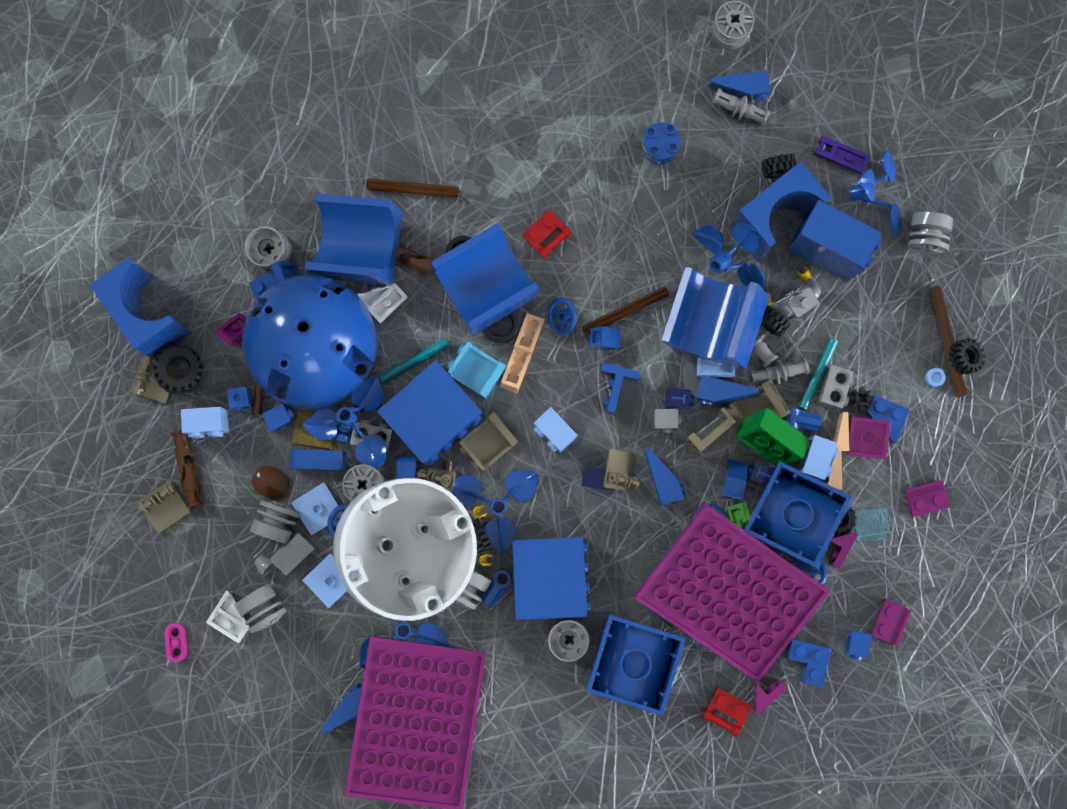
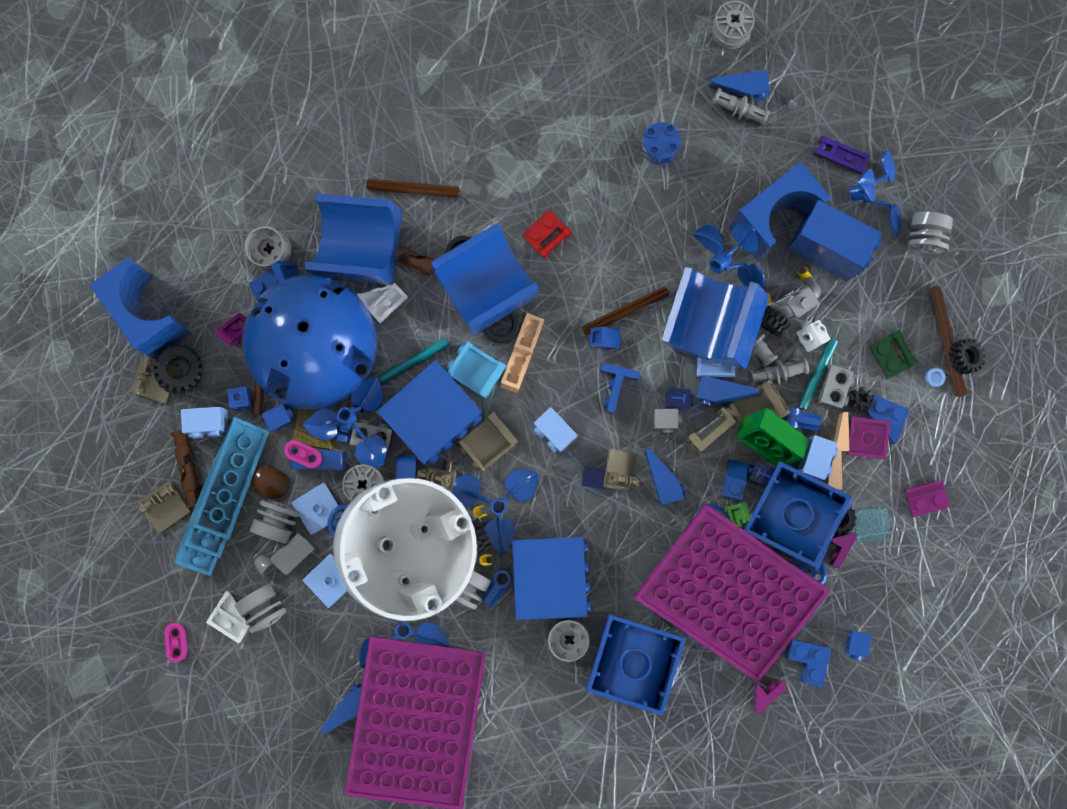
(221, 497): none -> dark azure slope
(303, 454): none -> dark pink plate
(565, 316): blue piece -> none
(729, 705): red plate -> none
(778, 165): black tyre -> none
(813, 335): none -> white brick
(887, 357): none -> dark green plate
(891, 622): magenta plate -> none

